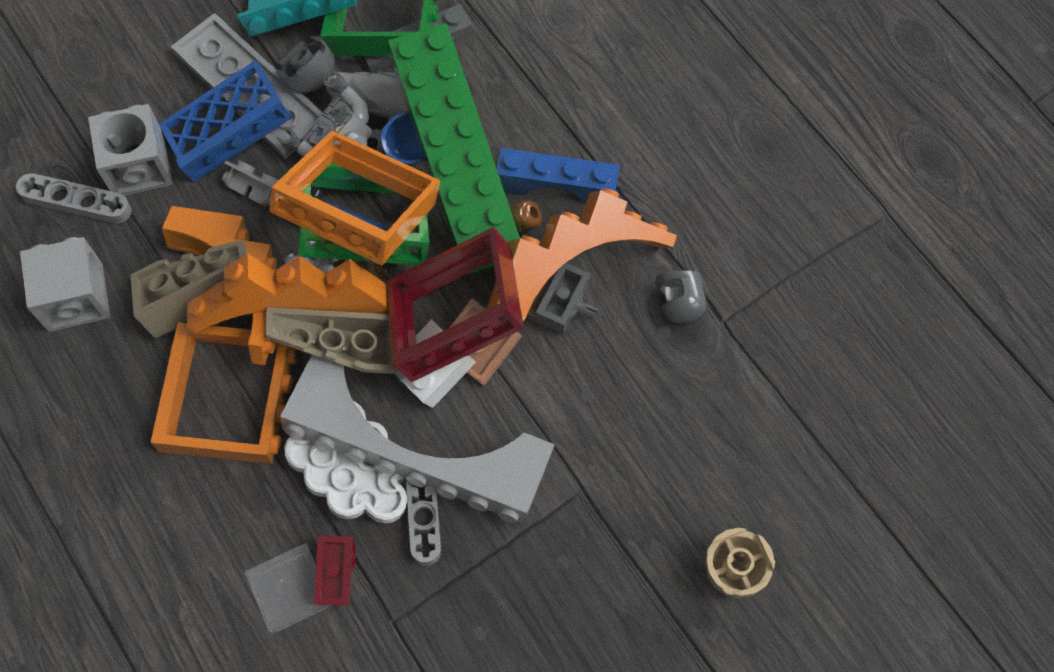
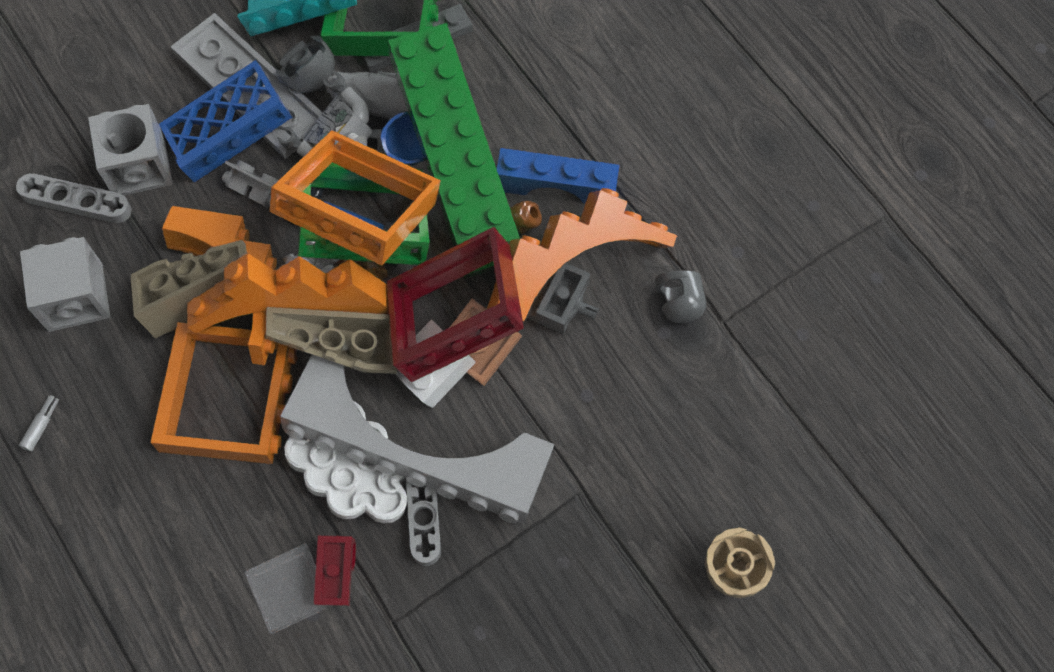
(38, 425): none -> light grey pin

